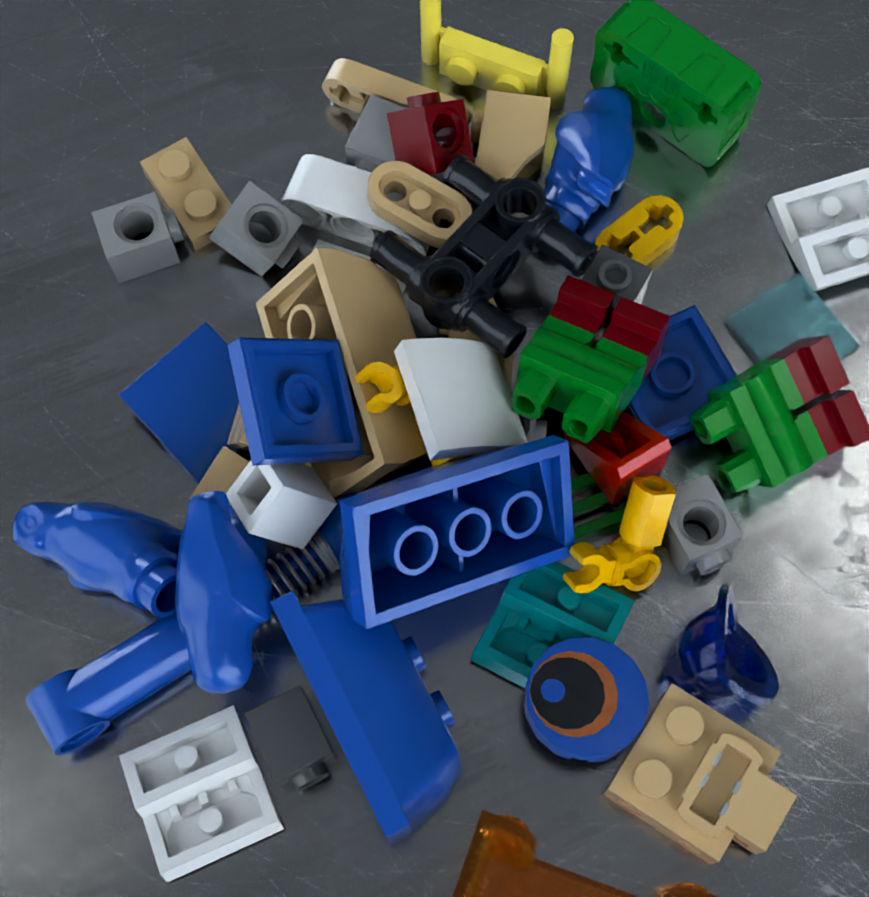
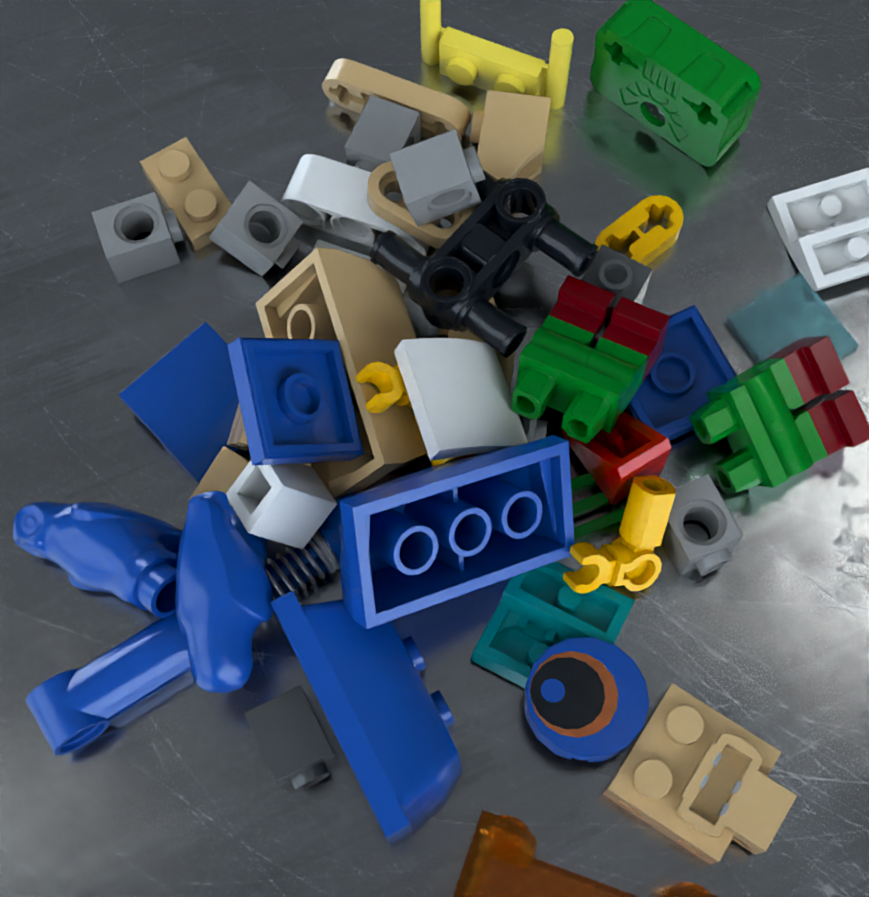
(200, 793): white slope -> none
(430, 132): dark red brick -> none
(438, 177): none -> light grey brick
(590, 156): blue animal -> none
(722, 656): clear blue helmet -> none

